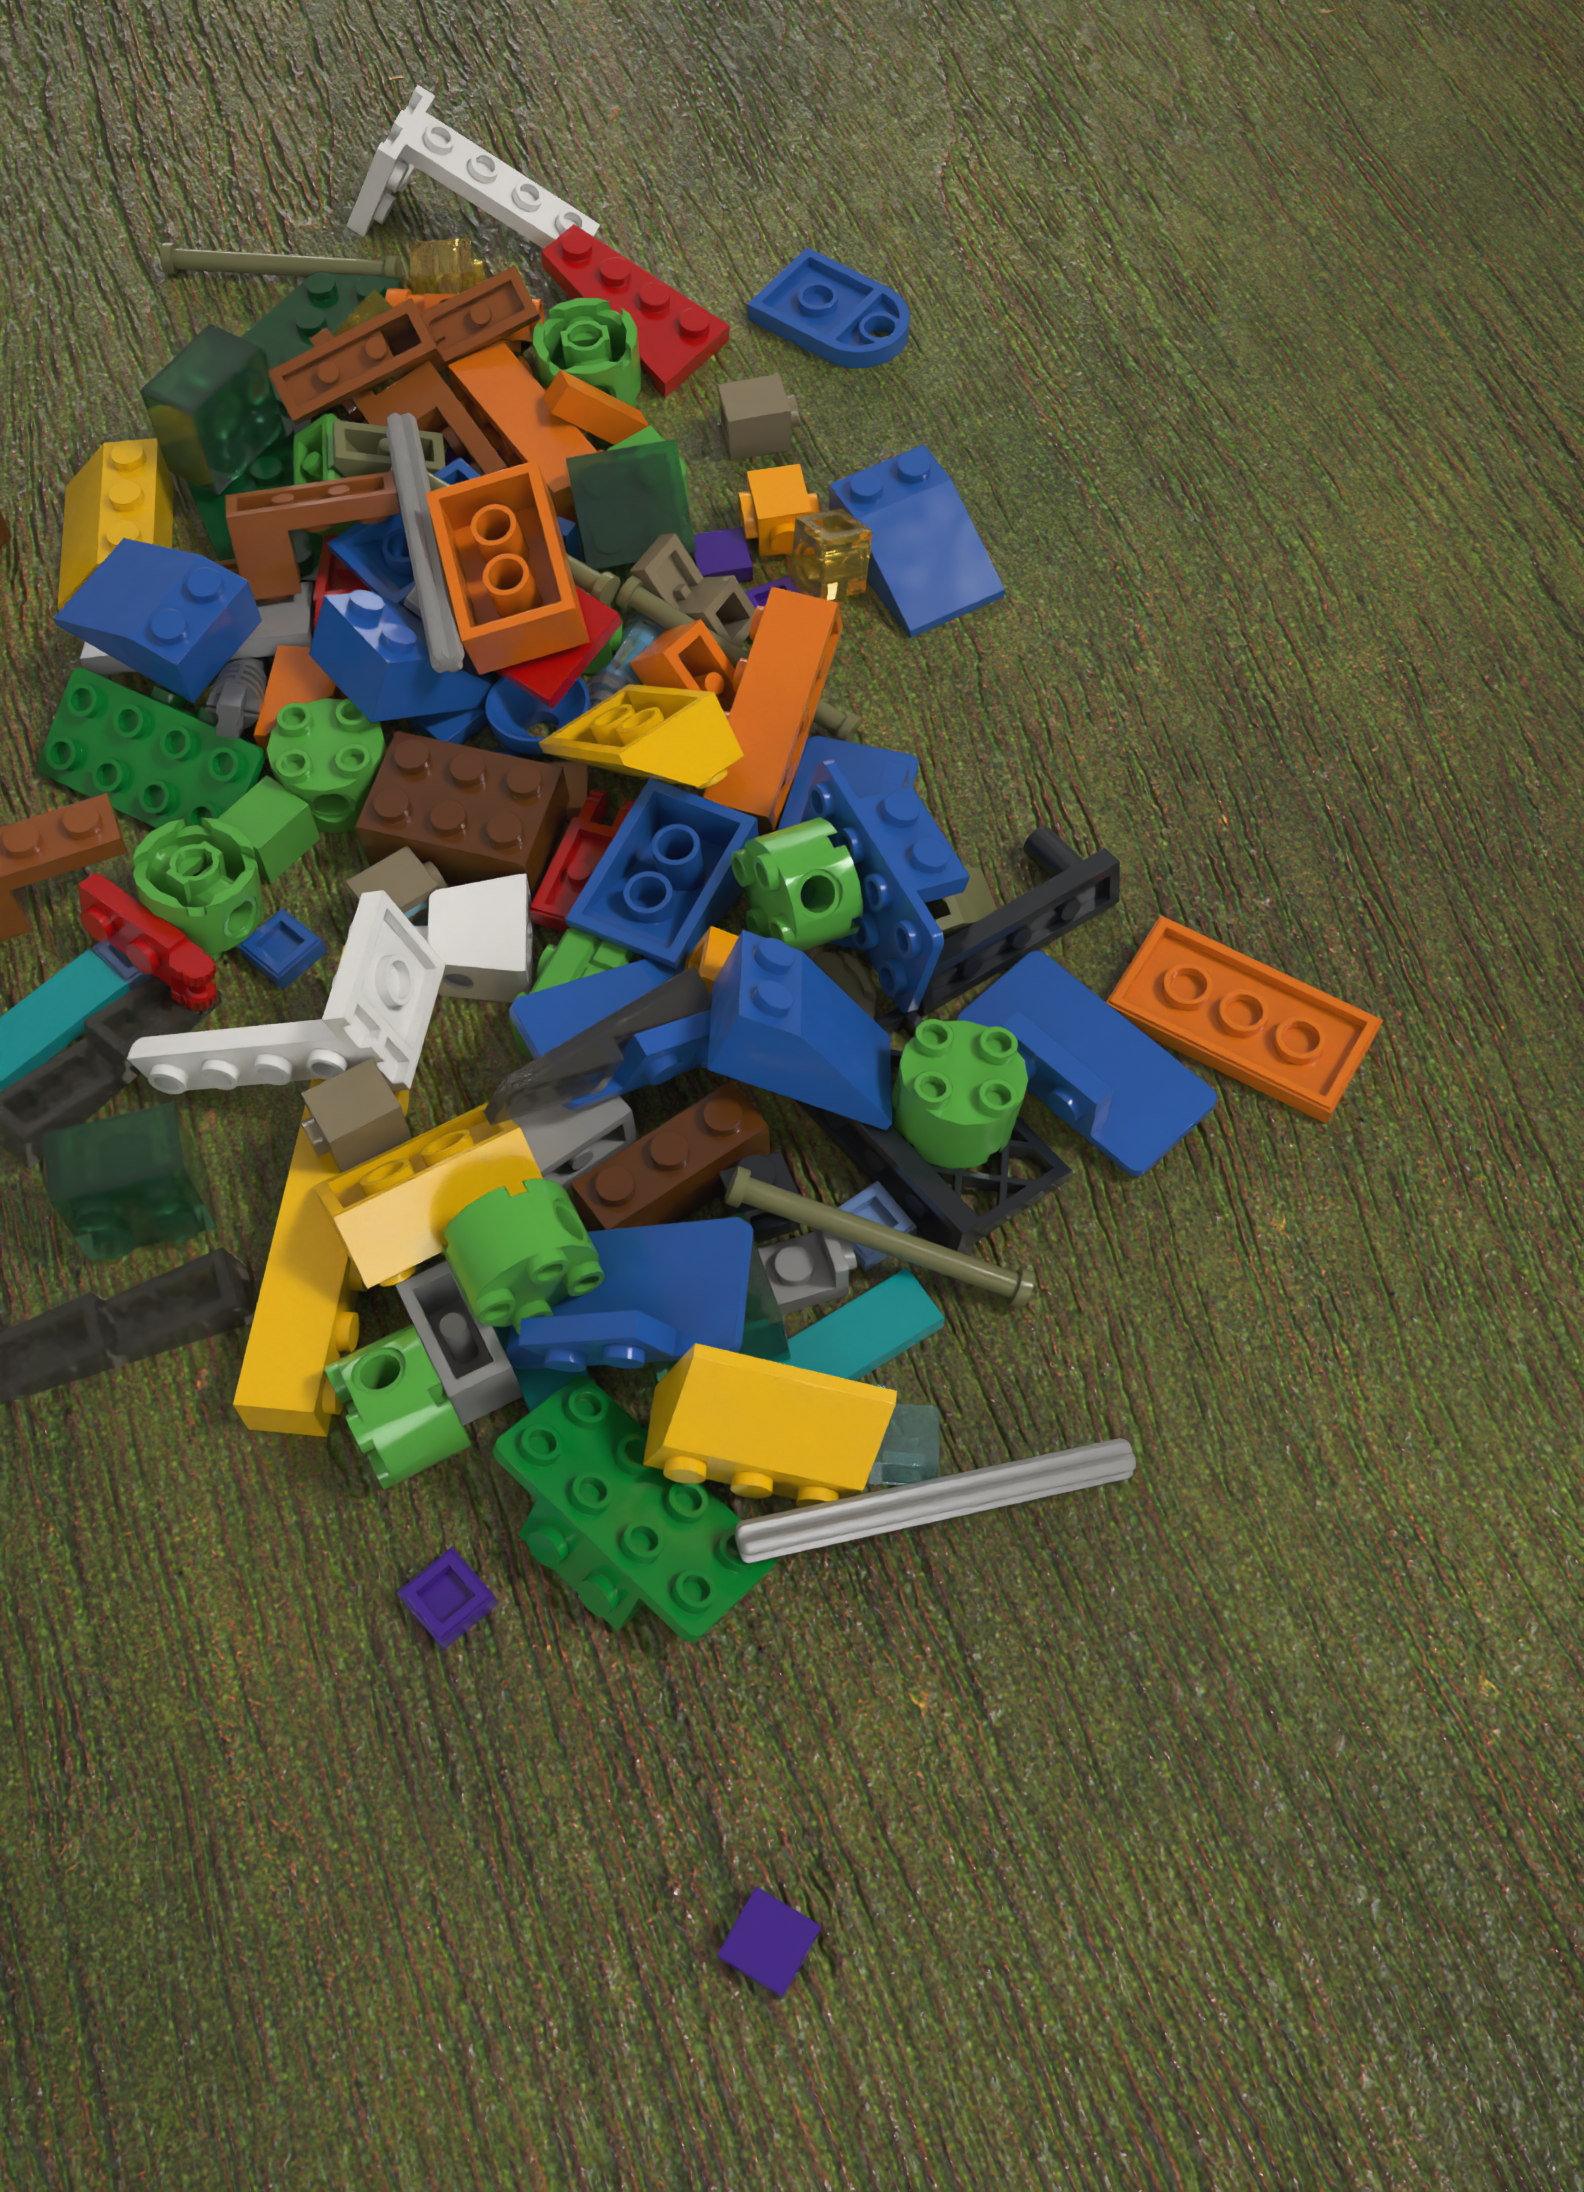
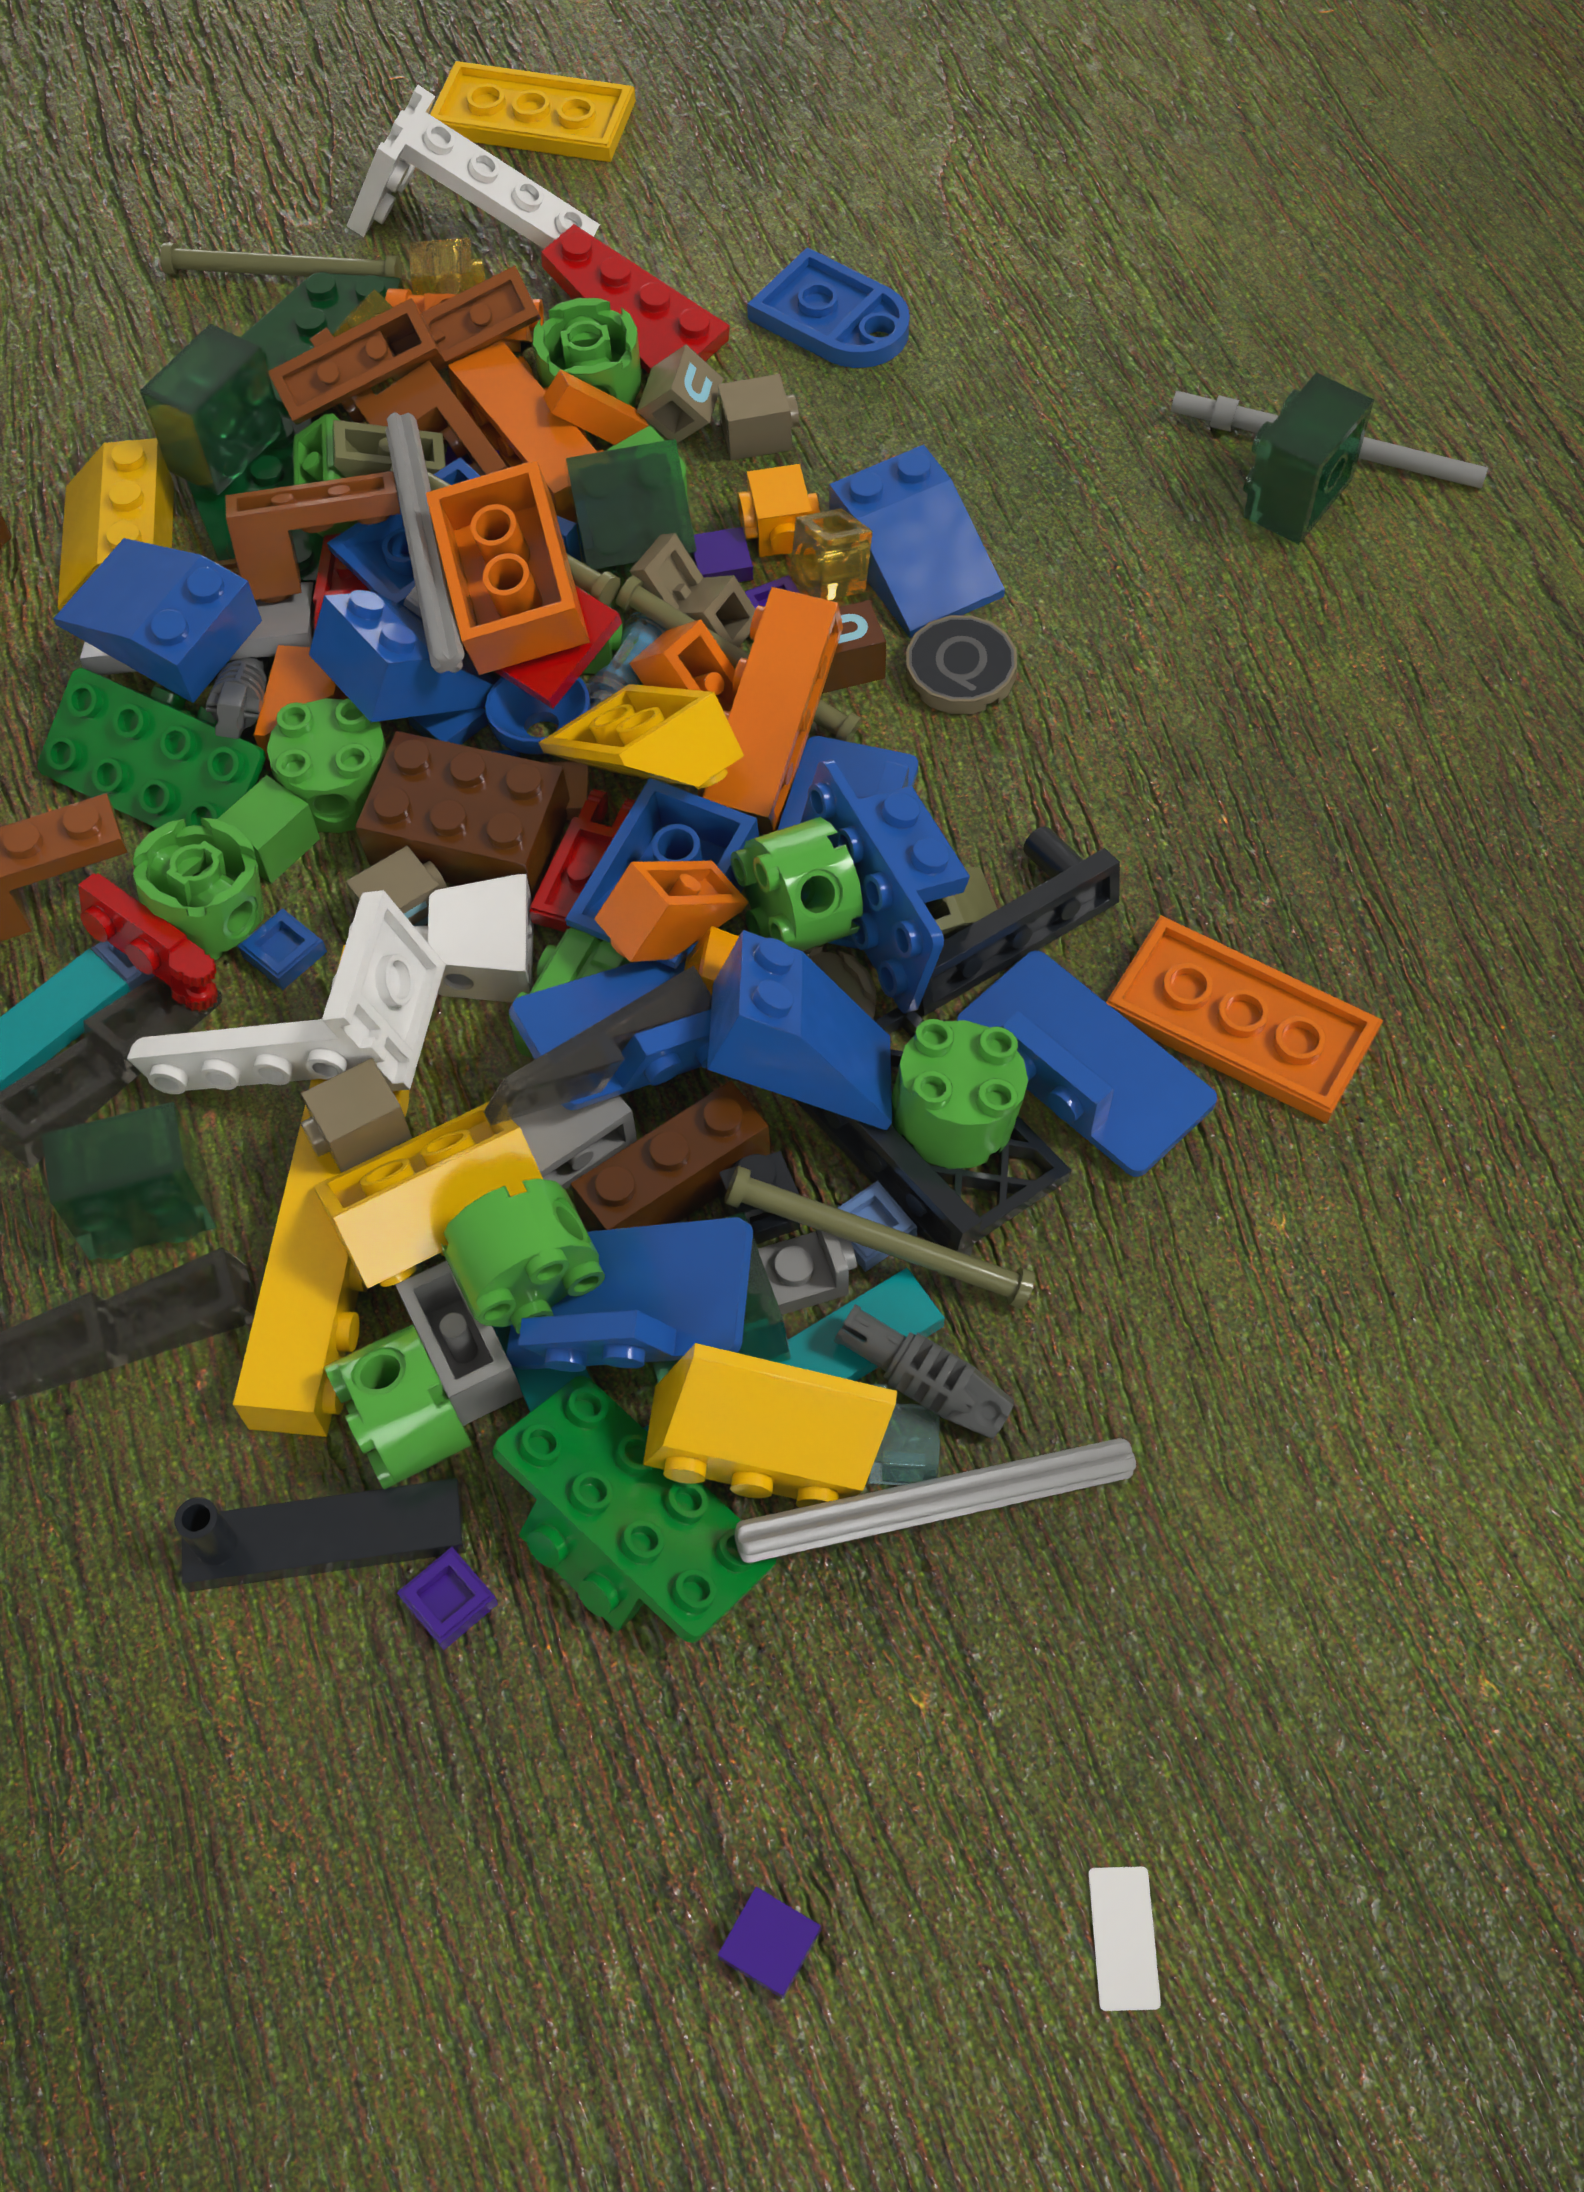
(318, 1534): none -> black piece
(535, 110): none -> yellow tile
(667, 907): none -> orange slope
(680, 394): none -> dark tan brick
(860, 650): none -> reddish brown brick
(928, 1374): none -> dark grey hinge
(961, 664): none -> tile
(1124, 1939): none -> white sticker
(1227, 413): none -> light grey bar
(1306, 457): none -> clear green brick

